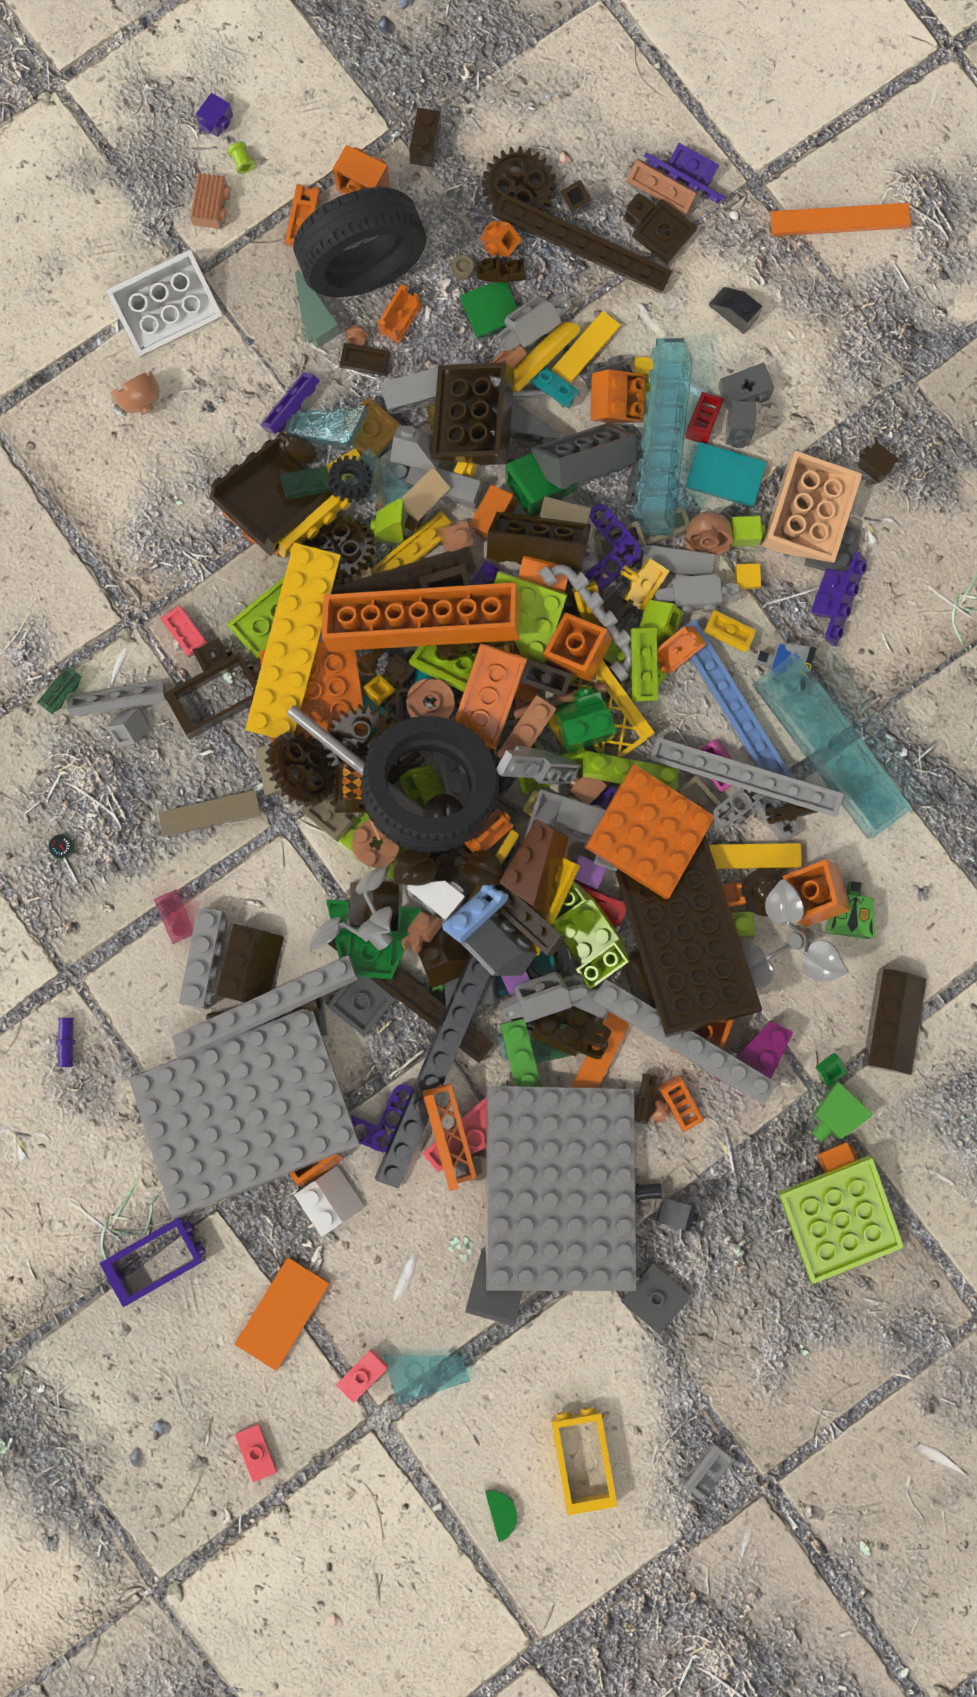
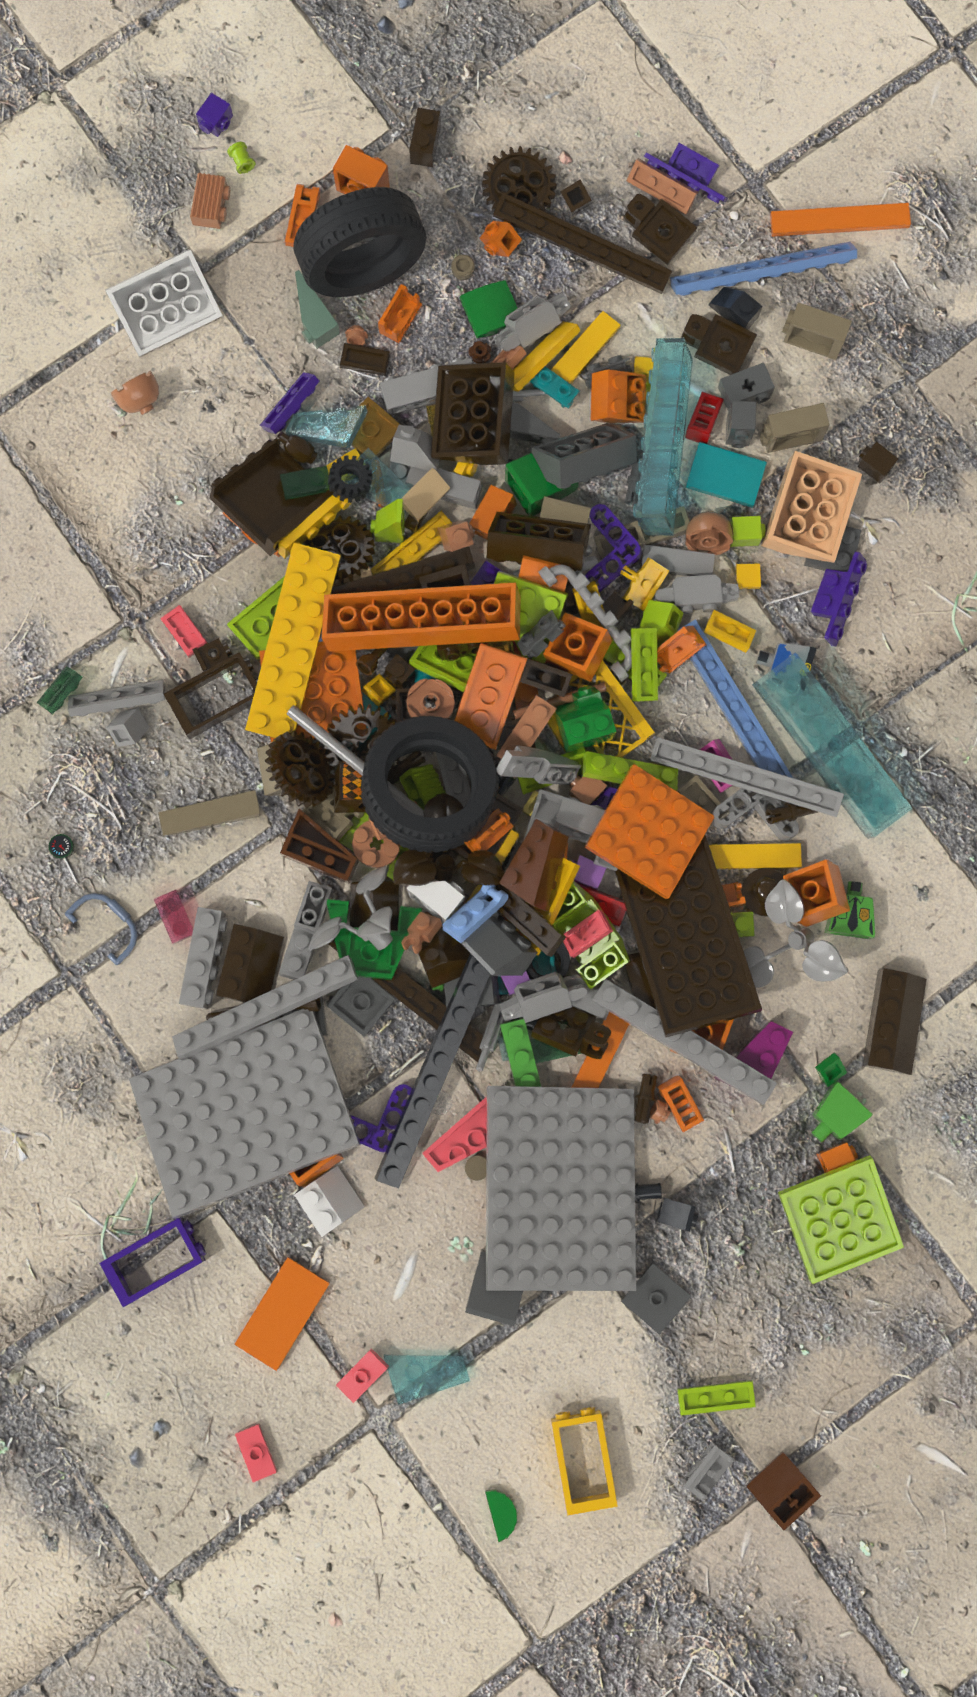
(65, 1042): dark purple pin -> none
(119, 911): none -> sand blue piece
(306, 924): none -> light grey slope
(317, 849): none -> reddish brown wedge
(442, 1143): orange fence -> none
(484, 356): none -> reddish brown plate
(490, 1036): none -> light grey axle
(493, 271): dark brown slope -> none
(533, 642): none -> dark grey hinge
(587, 933): none -> coral plate
(707, 335): none -> dark brown plate
(716, 1397): none -> lime plate
(771, 267): none -> medium blue plate
(783, 1491): none -> reddish brown slope
(794, 428): none -> dark tan window
(816, 330): none -> dark tan window

